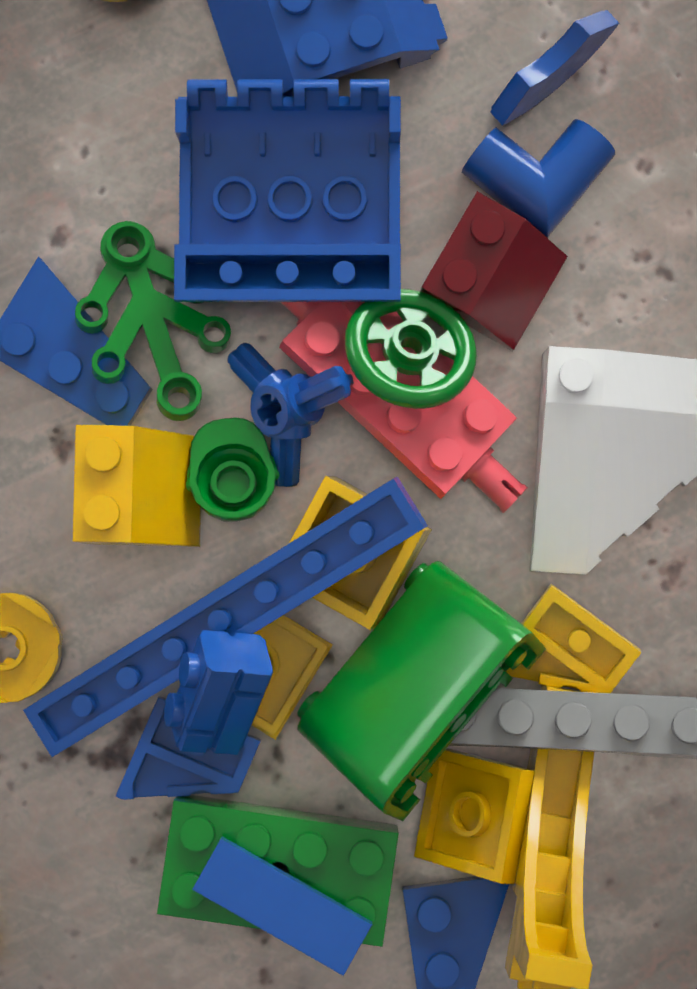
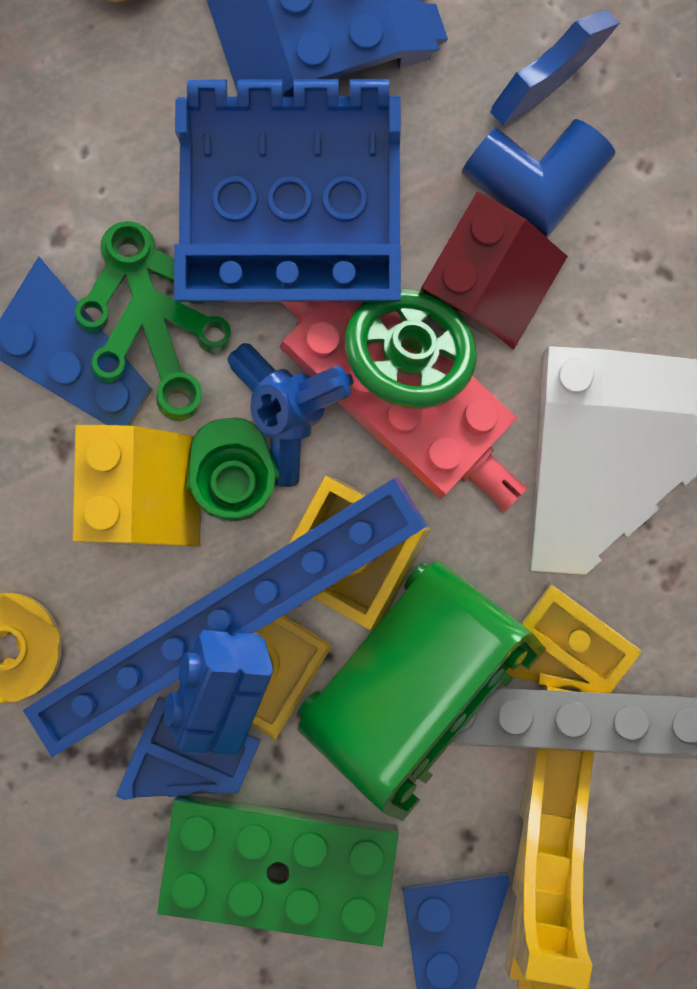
(282, 905): blue tile -> none
(474, 815): yellow plate -> none

